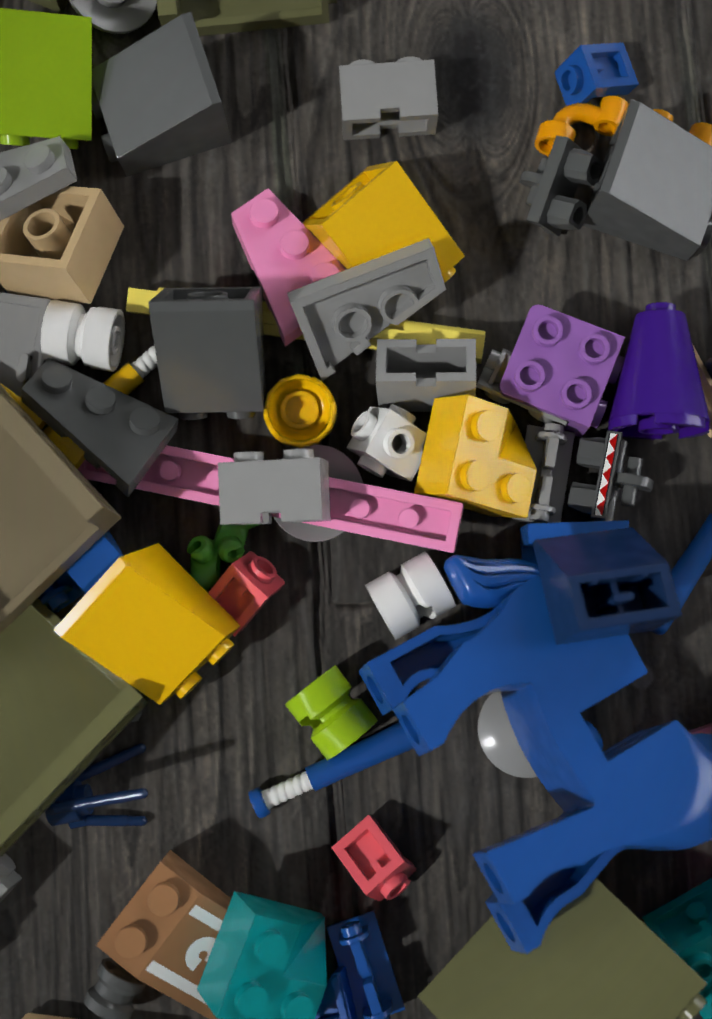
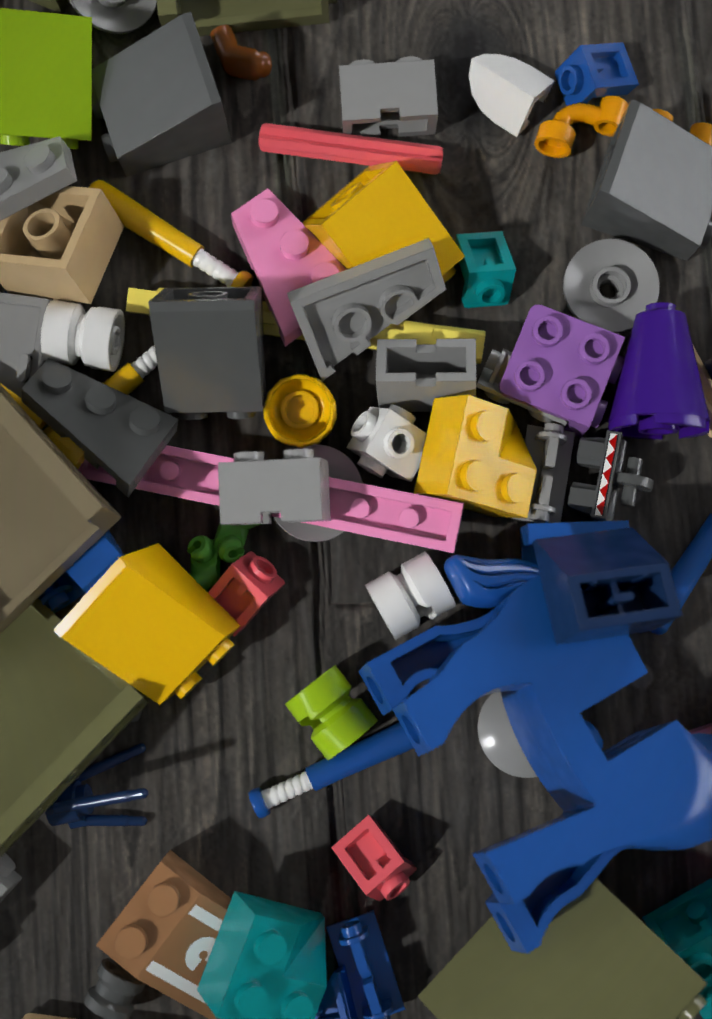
(168, 238): none -> yellow piece
(239, 60): none -> dark orange arm
(349, 148): none -> coral axle
(485, 269): none -> teal bracket
(507, 89): none -> white brick
(555, 186): dark grey hips -> none
(615, 264): none -> light grey dish

